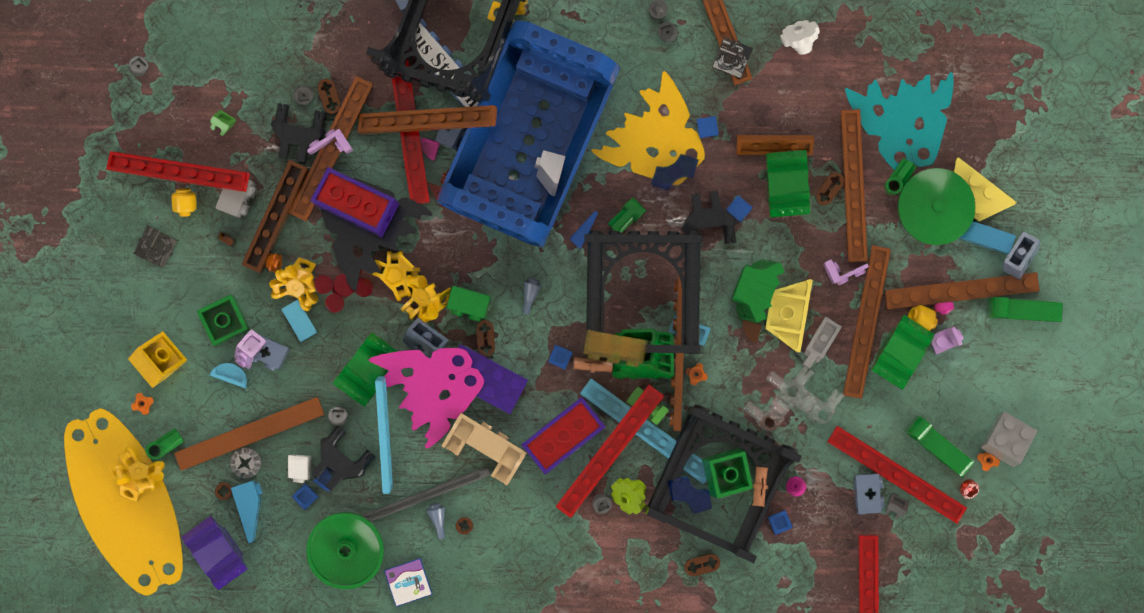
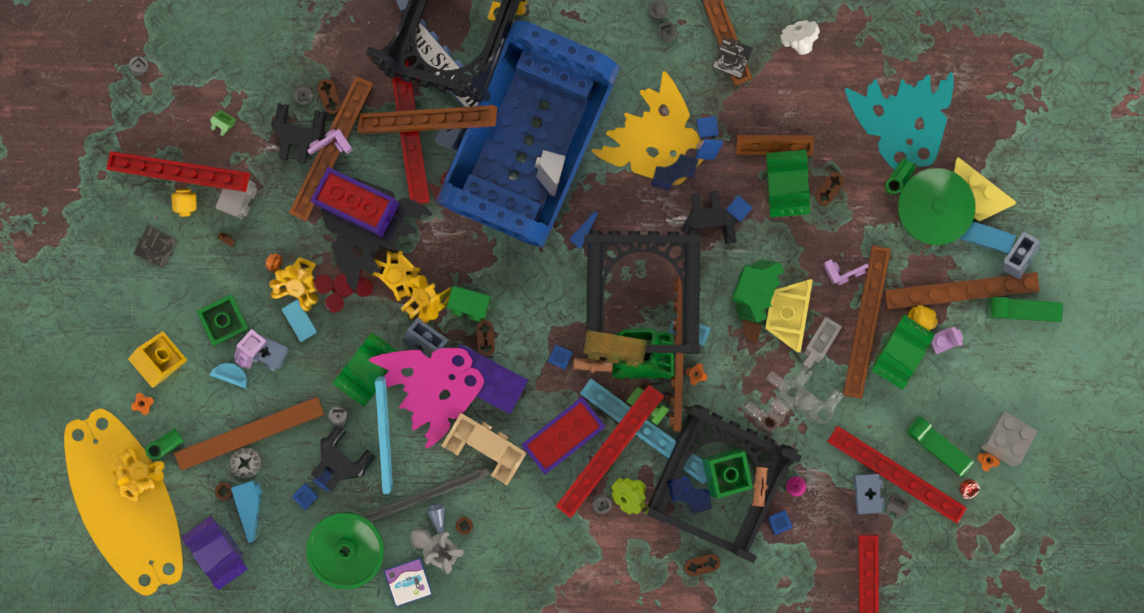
(275, 216): reddish brown brick -> none
(299, 467): white slope -> none
(430, 148): dark pink tile -> none
(436, 549): none -> light grey animal
(531, 289): sand blue cone -> none
(630, 213): green piece -> none
(708, 149): none -> blue slope
(853, 186): dark orange tile -> none
(944, 308): dark pink tile -> none

